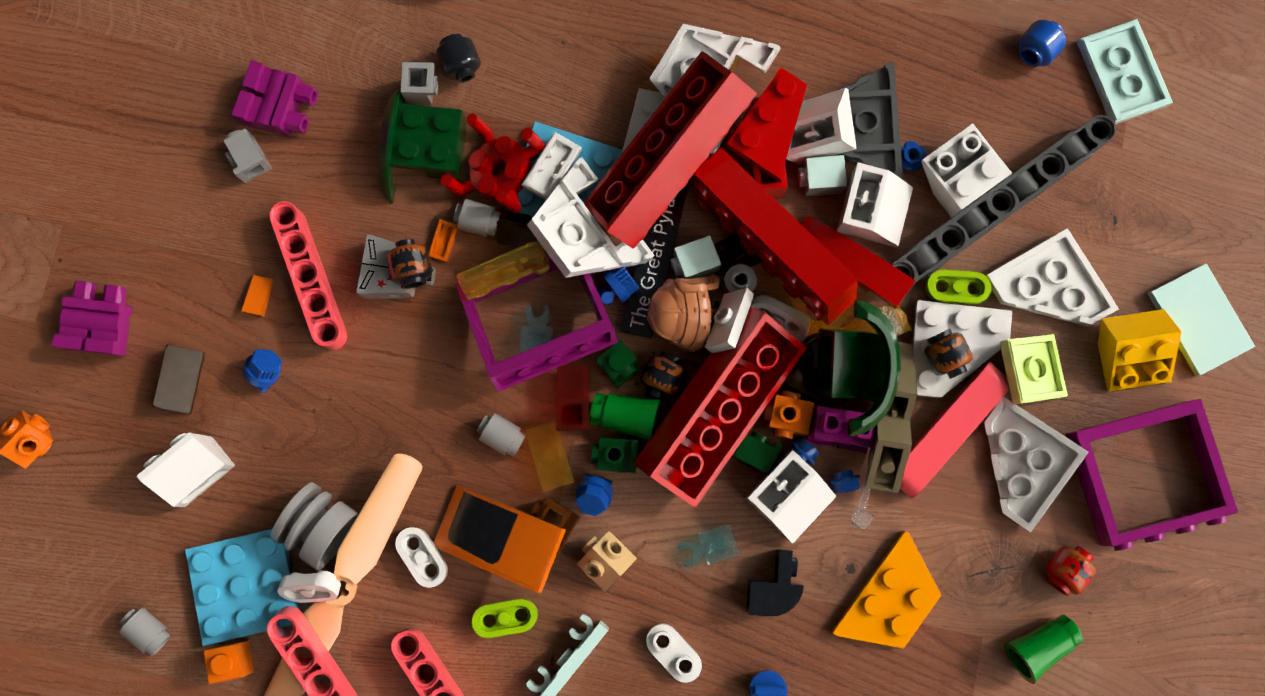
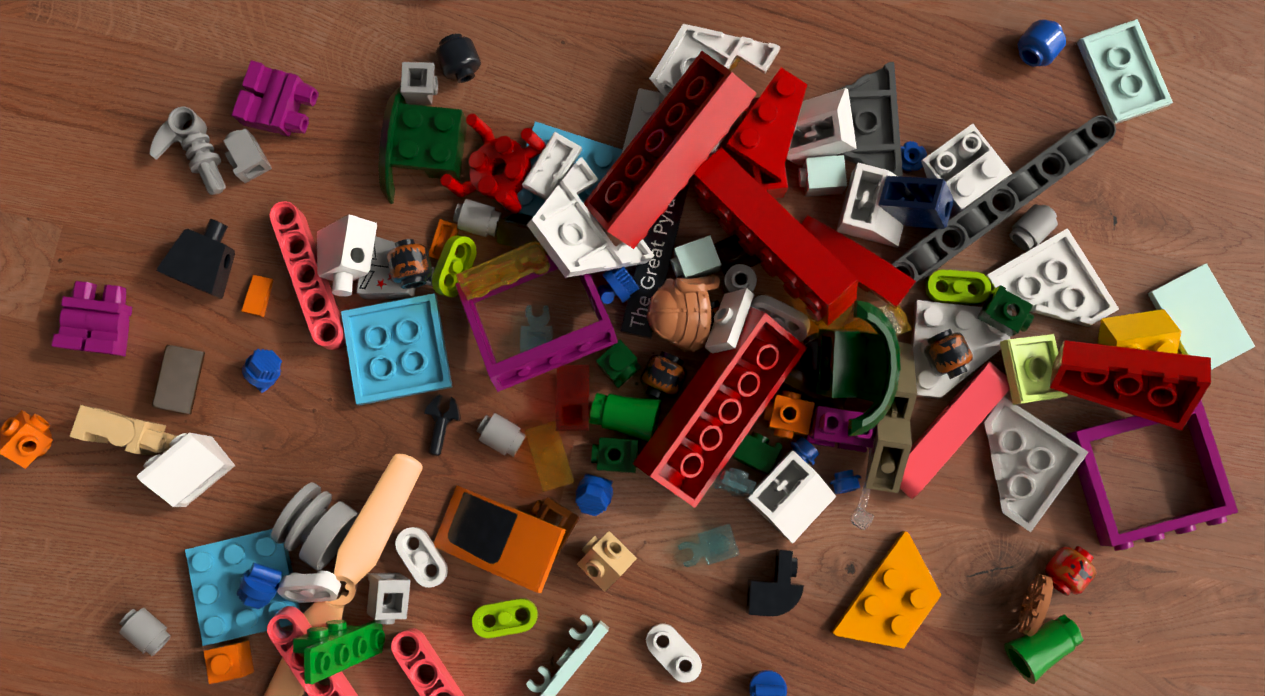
(121, 430): none -> tan hips
(194, 142): none -> light grey piece
(200, 259): none -> black torso
(259, 585): none -> blue piece
(337, 647): none -> green bracket
(345, 252): none -> white torso
(396, 349): none -> medium azure plate
(397, 601): none -> light grey brick
(441, 422): none -> black bar
(452, 264): none -> lime plate
(735, 482): none -> clear light blue plate
(917, 201): none -> dark blue torso
(995, 312): none -> dark green brick
(1033, 227): none -> light grey brick
(1035, 605): none -> nougat wheel
(1133, 380): none -> red wedge

